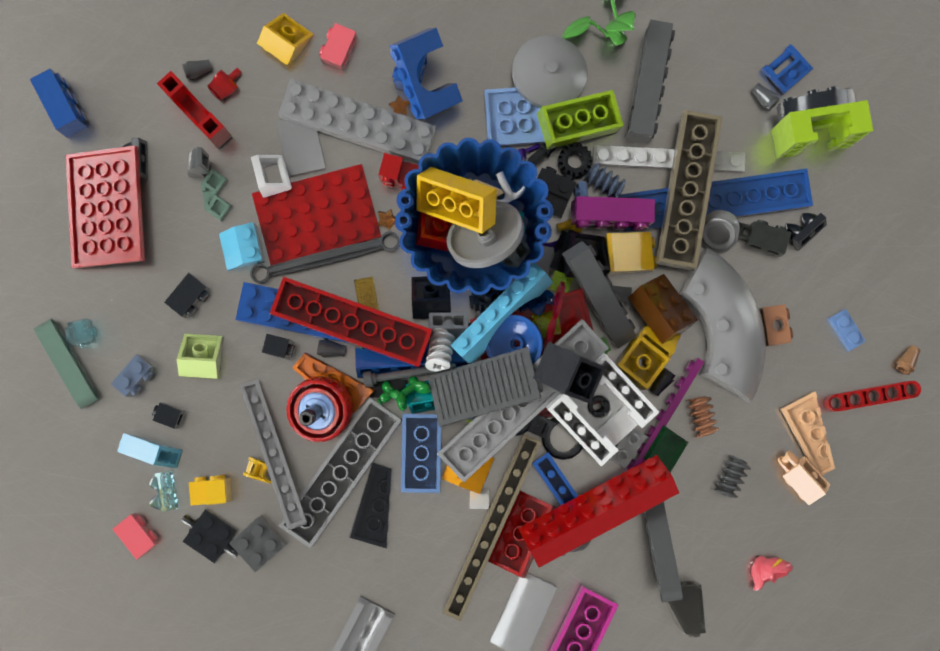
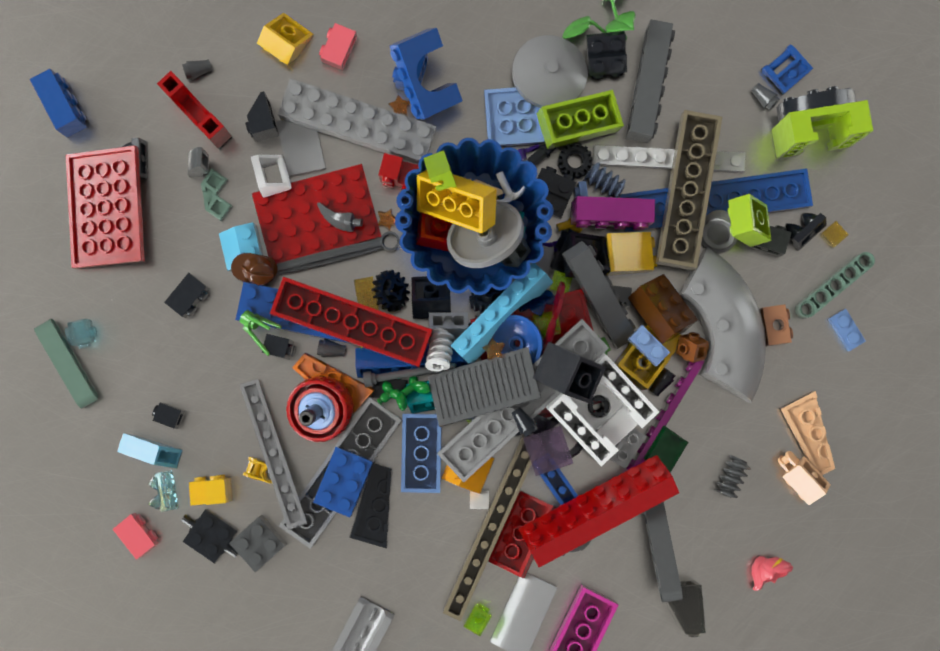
(133, 376): sand blue brick -> none
(200, 356): yellowish green slope -> none
(224, 84): red piece -> none
(252, 321): none -> bright green plant
(254, 268): none -> reddish brown piece
(261, 119): none -> black slope
(342, 221): none -> dark grey bar
(343, 481): none -> blue brick
(384, 284): none -> black gear
(439, 169): none -> lime hinge
(477, 619): none -> clear neon green brick
(494, 349): none -> clear orange piece
(524, 422): none -> black cone
(547, 450): none -> clear purple brick
(606, 54): none -> black plate
(648, 345): none -> light blue plate
(692, 347): none -> dark orange brick
(703, 416): nougat piece -> none
(749, 220): none -> lime brick
(834, 234): none -> clear yellow tile
(842, 281): none -> sand green beam
(881, 396): red beam -> none
(908, 360): medium nougat cone -> none

